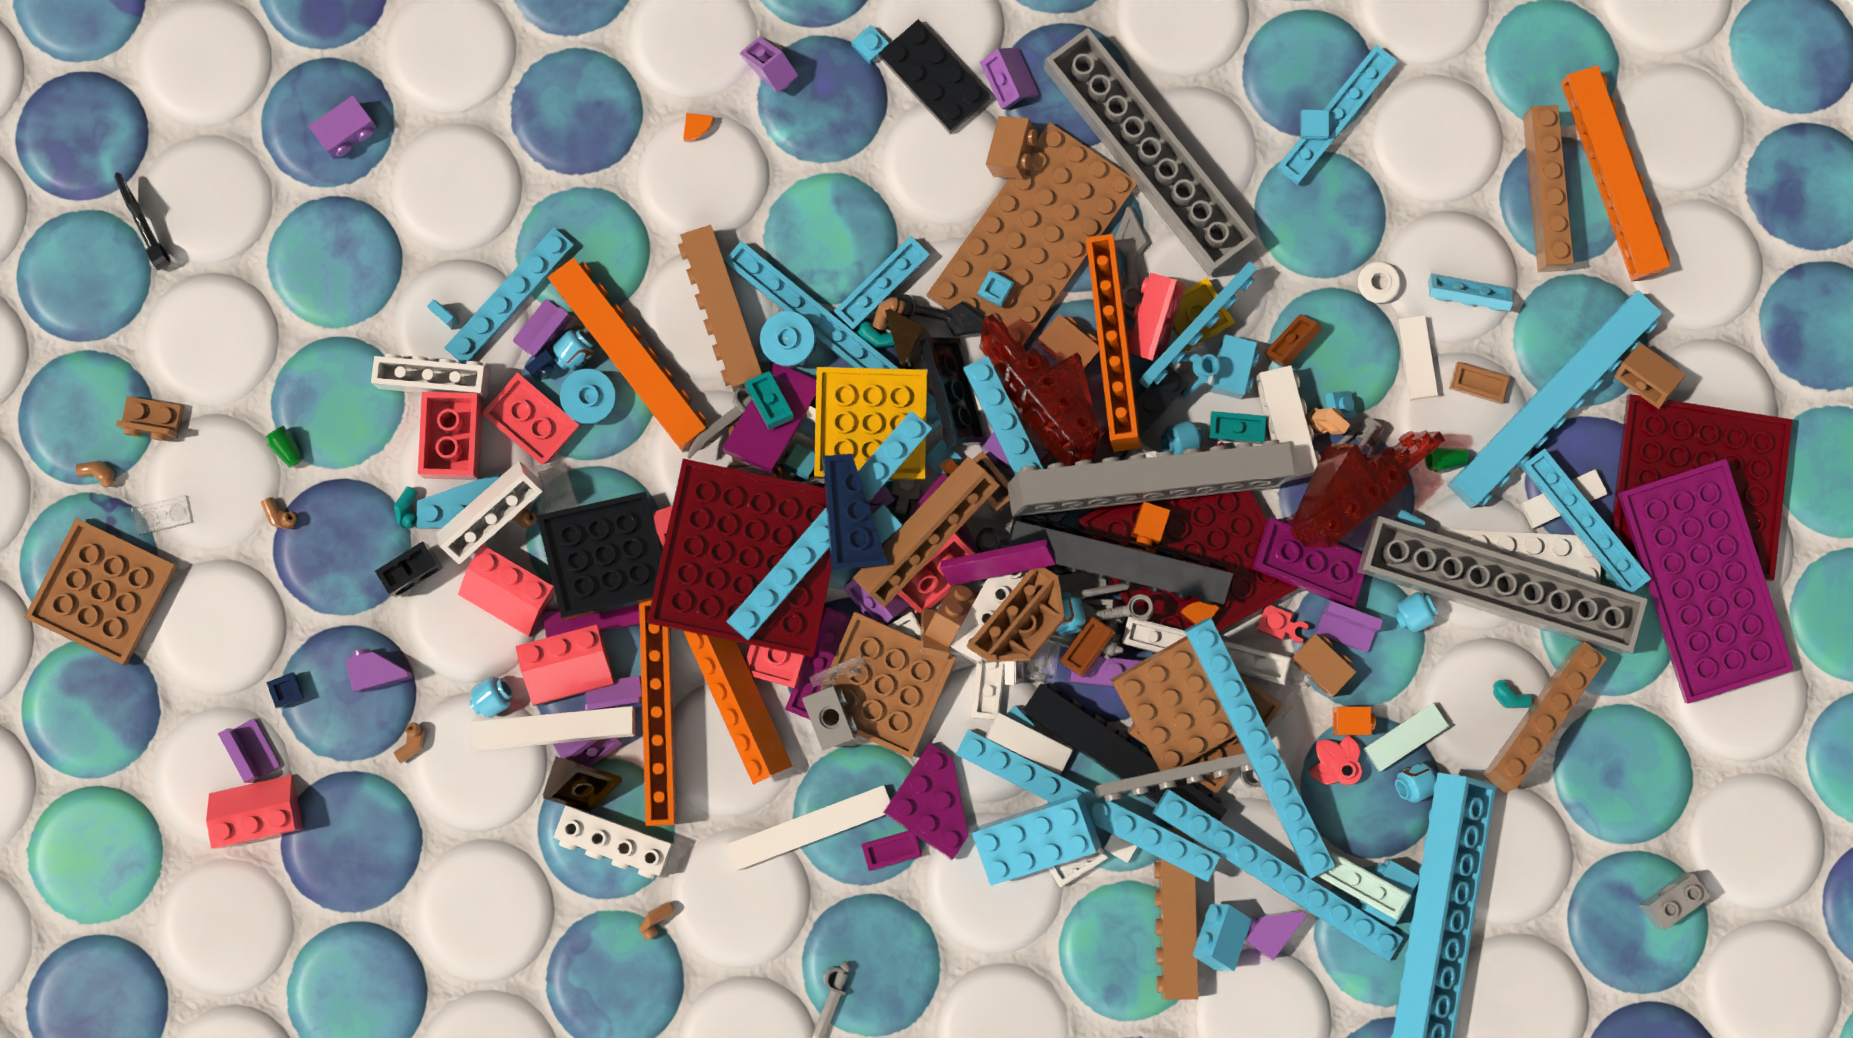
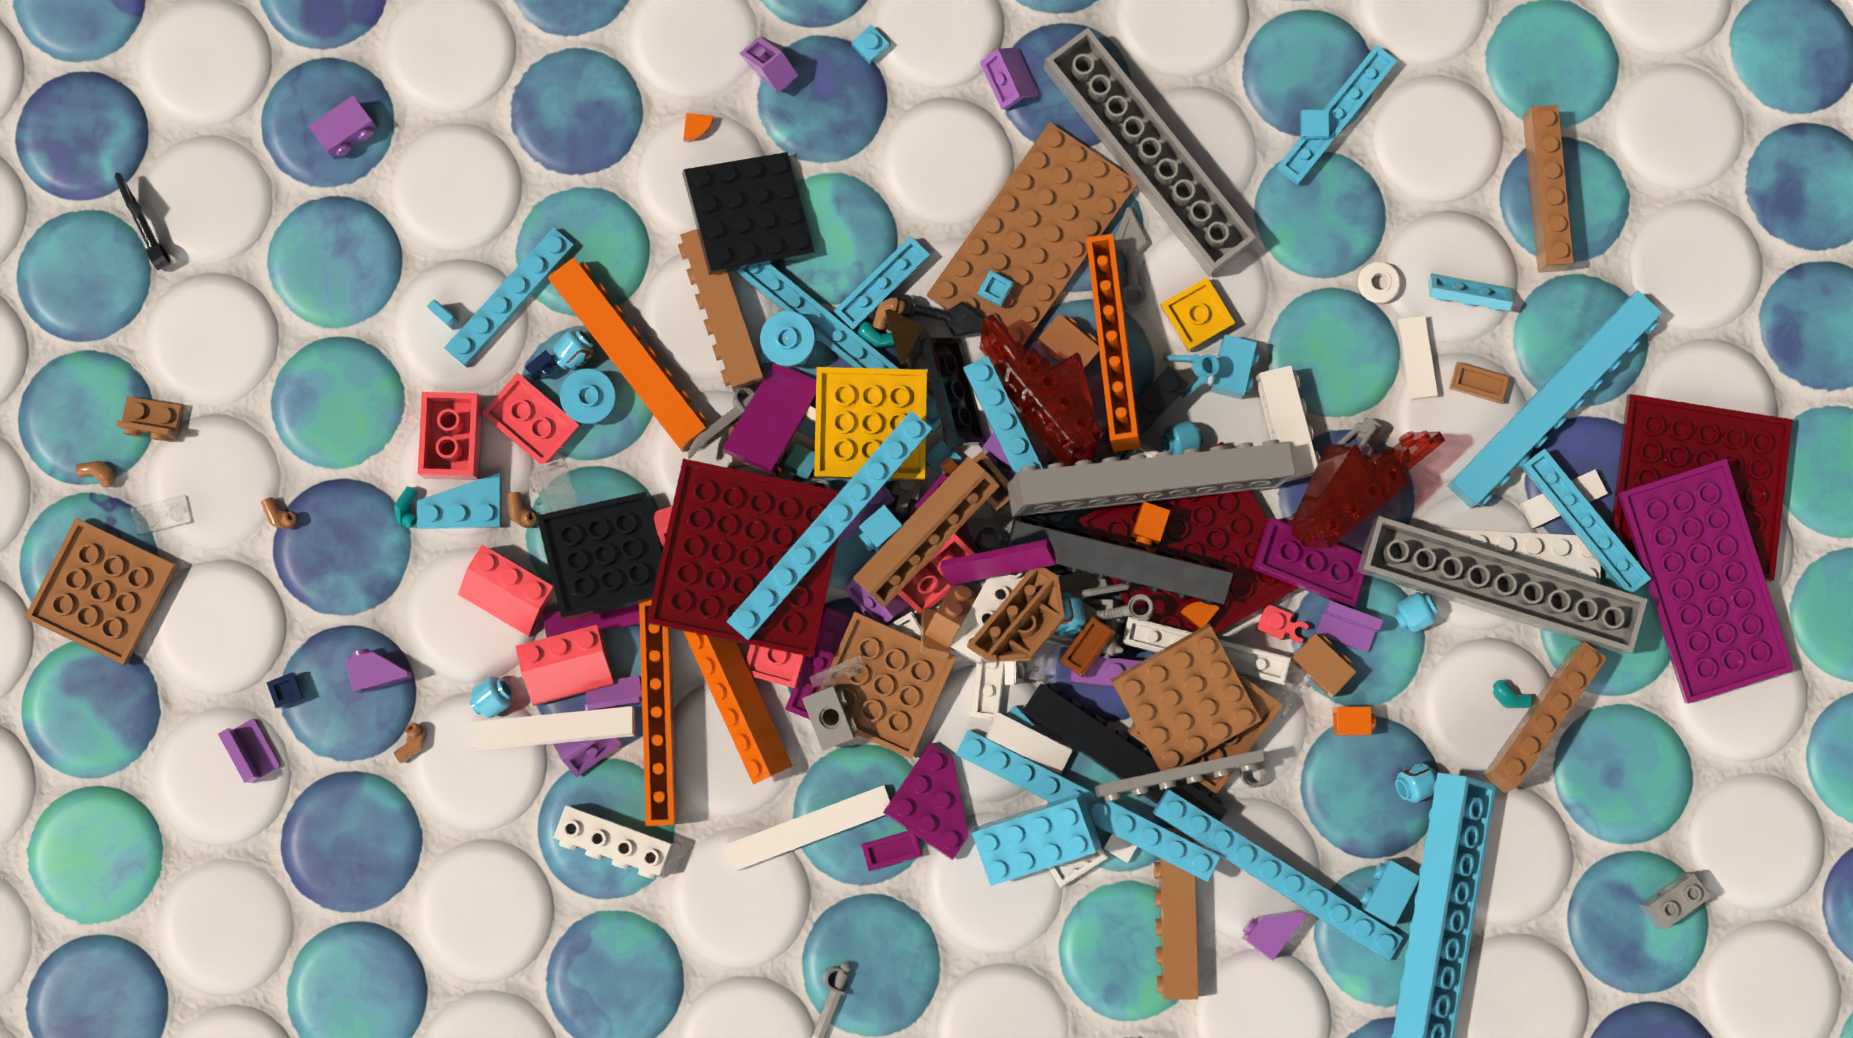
(253, 812): coral slope -> none
(284, 446): green cone -> none
(409, 569): black brick -> none
(429, 376): white brick -> none
(489, 512): white brick -> none
(542, 329): medium lavender panel -> none
(578, 784): dark brown slope -> none
(652, 918): medium nougat arm -> none
(748, 213): none -> black plate
(769, 400): teal plate -> none
(849, 517): dark blue wing -> none
(934, 76): black plate -> none
(1011, 147): medium nougat brick -> none
(1155, 316): coral slope -> none
(1192, 333): medium azure plate -> none
(1222, 937): medium azure brick -> none
(1237, 427): teal plate -> none
(1259, 747): medium azure plate -> none
(1292, 341): dark orange plate -> none
(1327, 420): light nougat plate -> none
(1333, 760): coral plate -> none
(1343, 402): medium azure plate -> none
(1366, 886): light aqua tile -> none
(1406, 737): light aqua tile -> none
(1409, 519): medium azure tile -> none
(1446, 458): green cone -> none
(1615, 173): orange brick -> none
(1649, 375): medium nougat brick -> none

